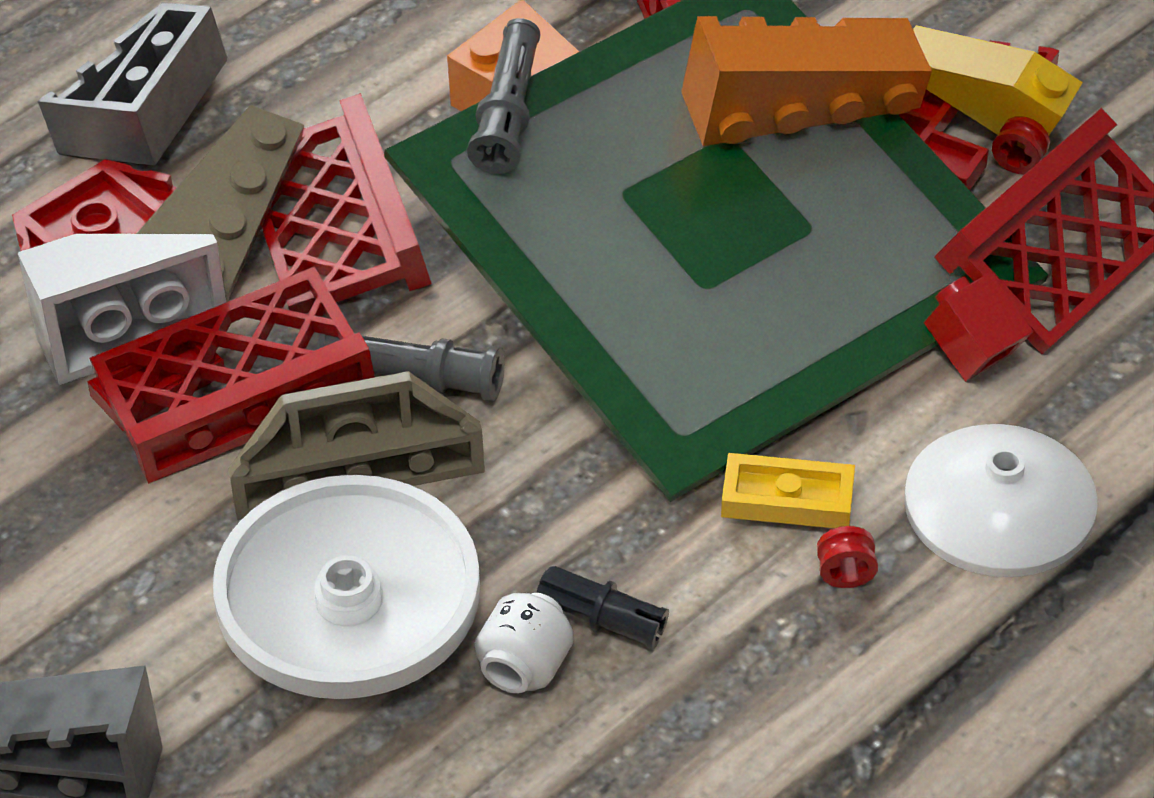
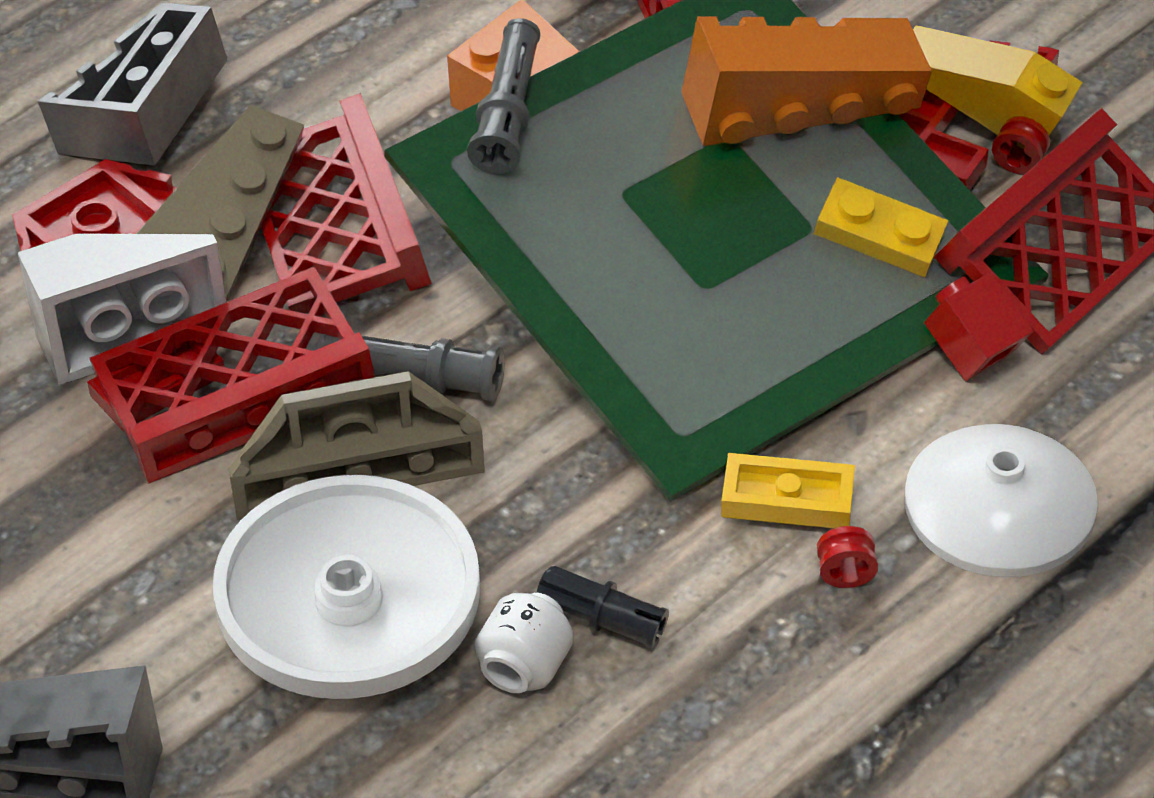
(880, 227): none -> yellow plate

